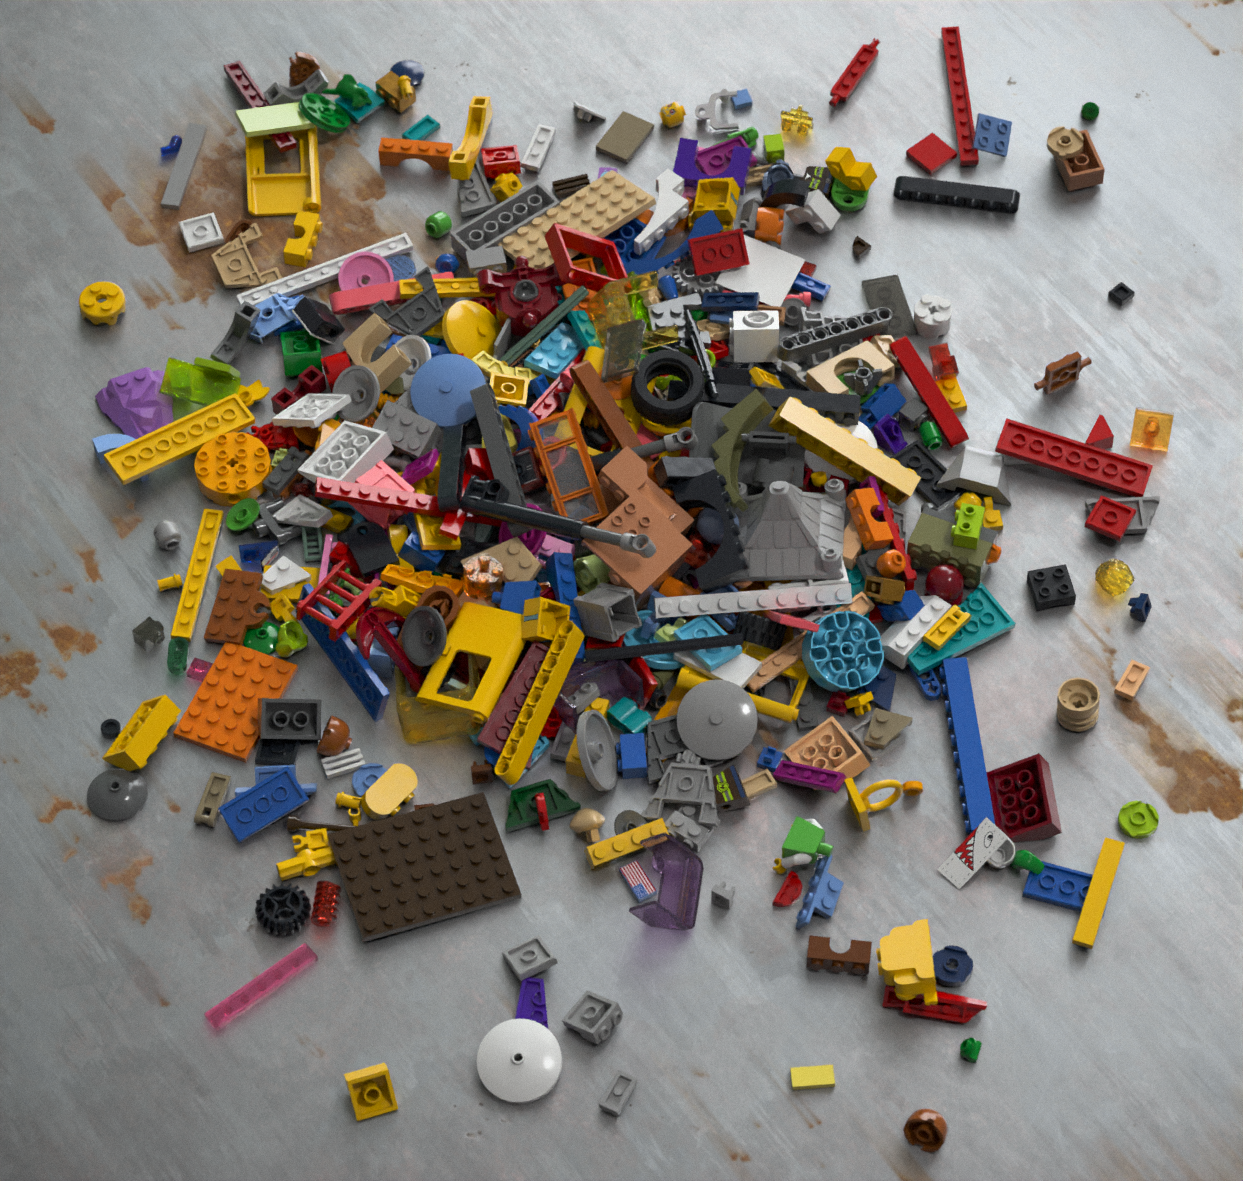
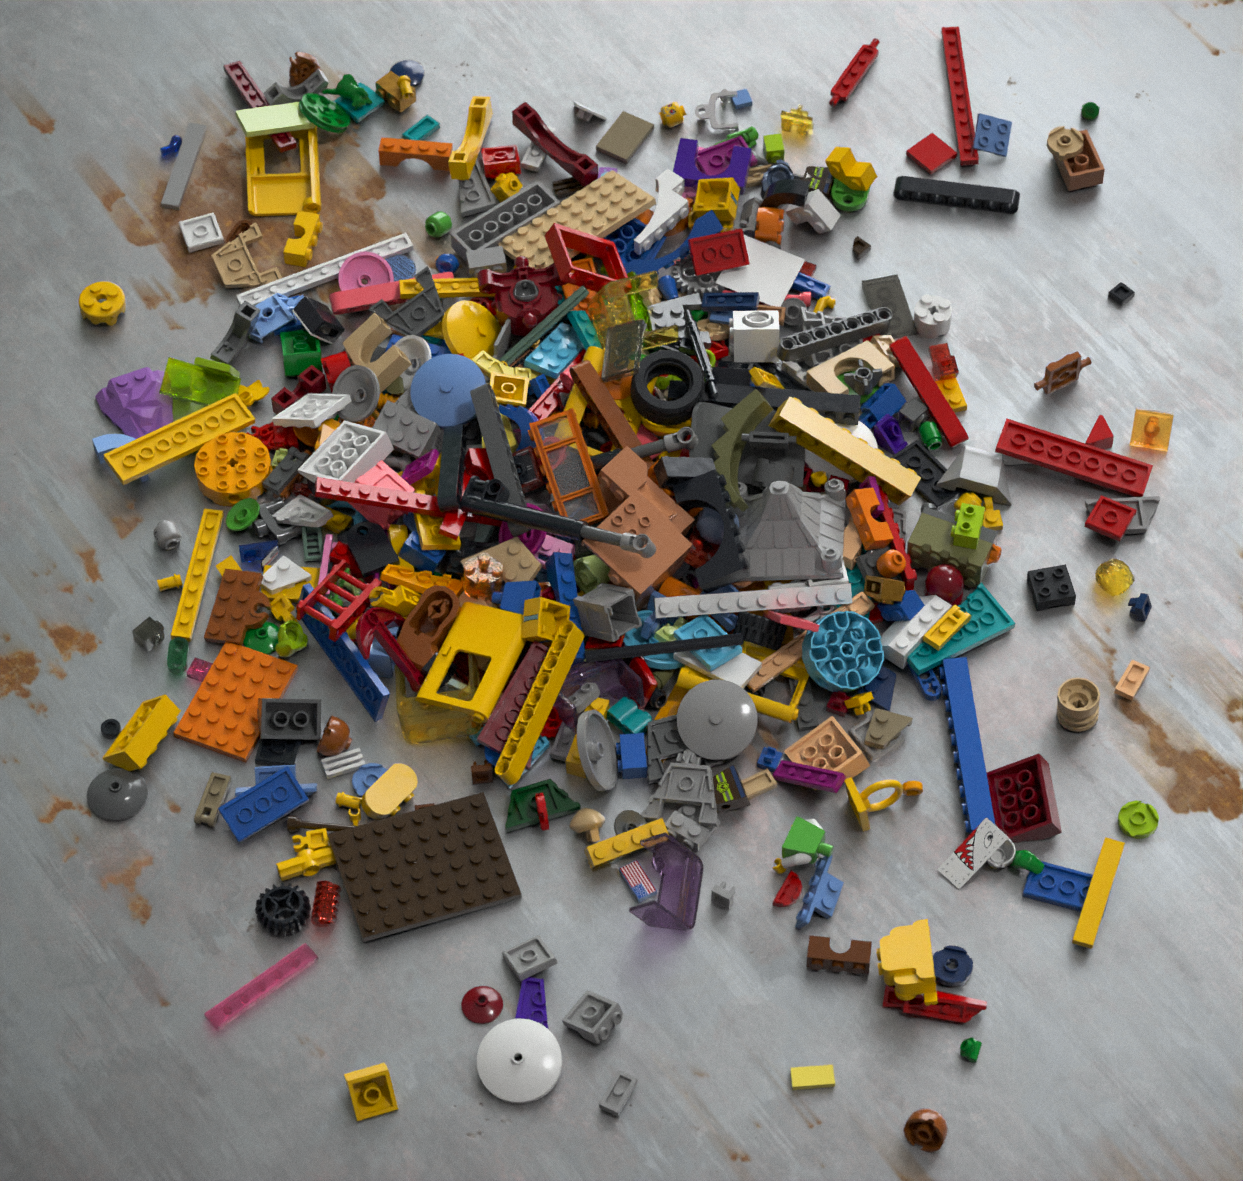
(424, 636): dark grey dish -> none
(482, 1012): none -> dark red dish
(578, 165): none -> dark red arch
(824, 302): none -> yellow arm

